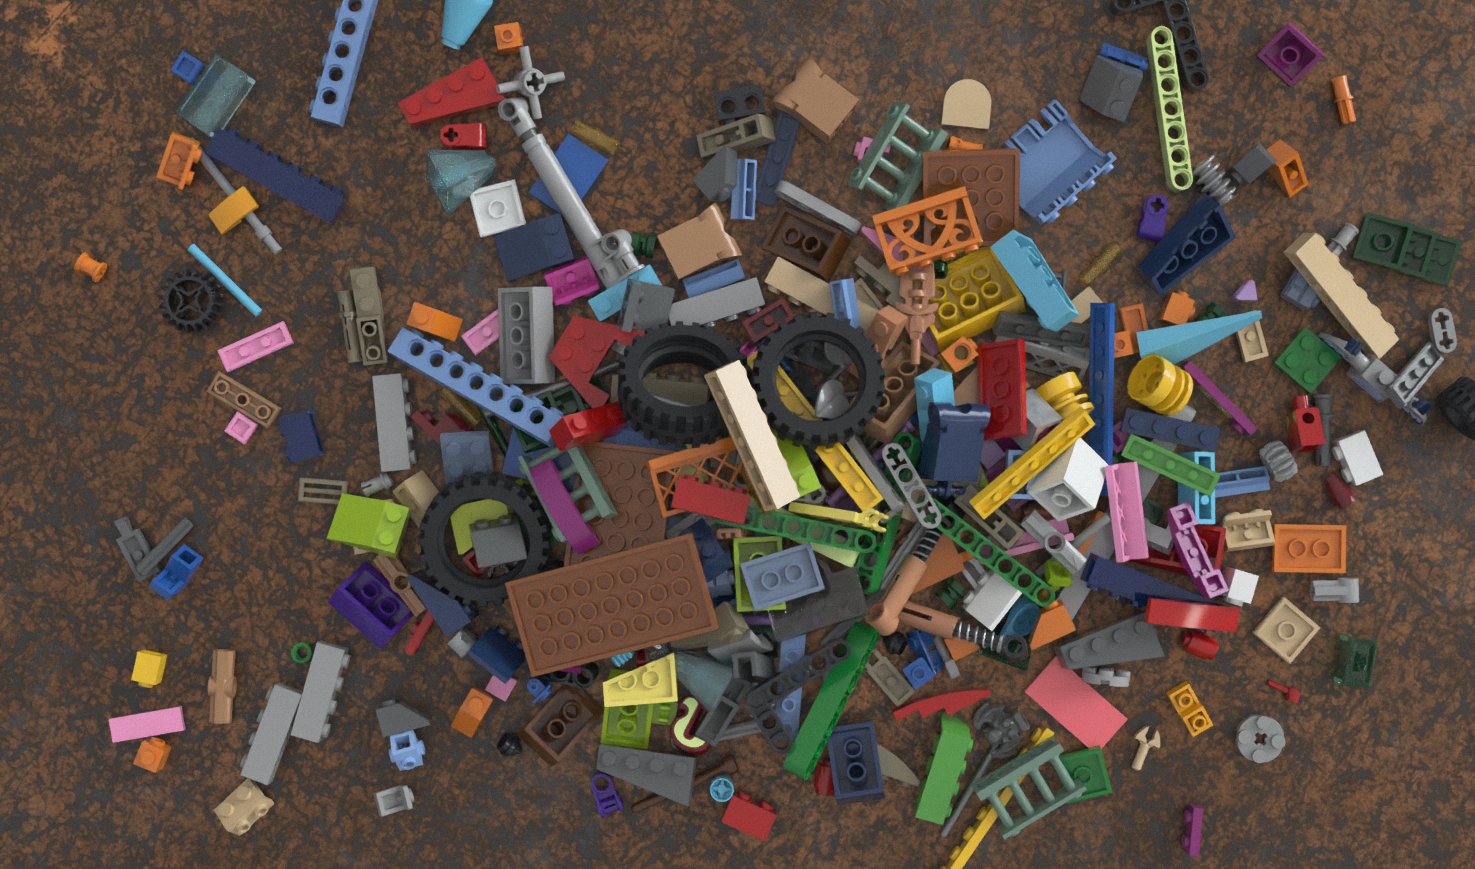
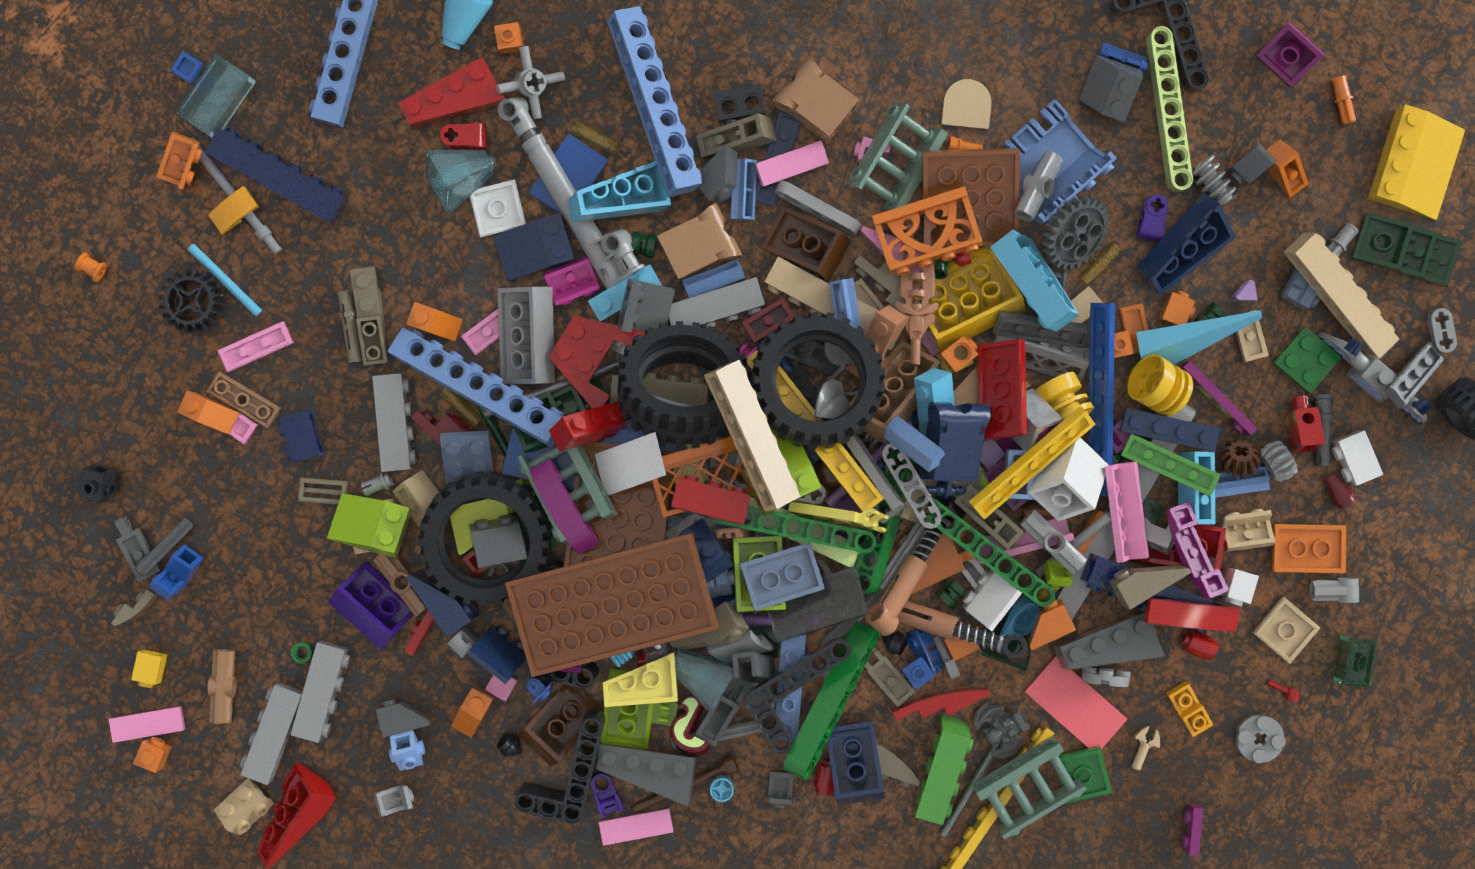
(97, 483): none -> black brick
(129, 610): none -> dark tan slope
(208, 412): none -> orange slope
(301, 807): none -> red wedge
(580, 777): none -> black beam
(623, 195): none -> medium azure wedge
(630, 464): none -> white sticker
(636, 826): none -> bright pink tile
(651, 113): none -> medium blue brick
(749, 815): red brick -> none
(780, 788): none -> dark grey bracket
(791, 163): none -> bright pink tile
(913, 444): none -> medium blue piece
(962, 259): none -> red hinge
(1038, 186): none -> light grey piece
(1076, 232): none -> dark grey gear
(1140, 584): none -> dark tan slope
(1240, 458): none -> reddish brown gear
(1416, 162): none -> yellow slope

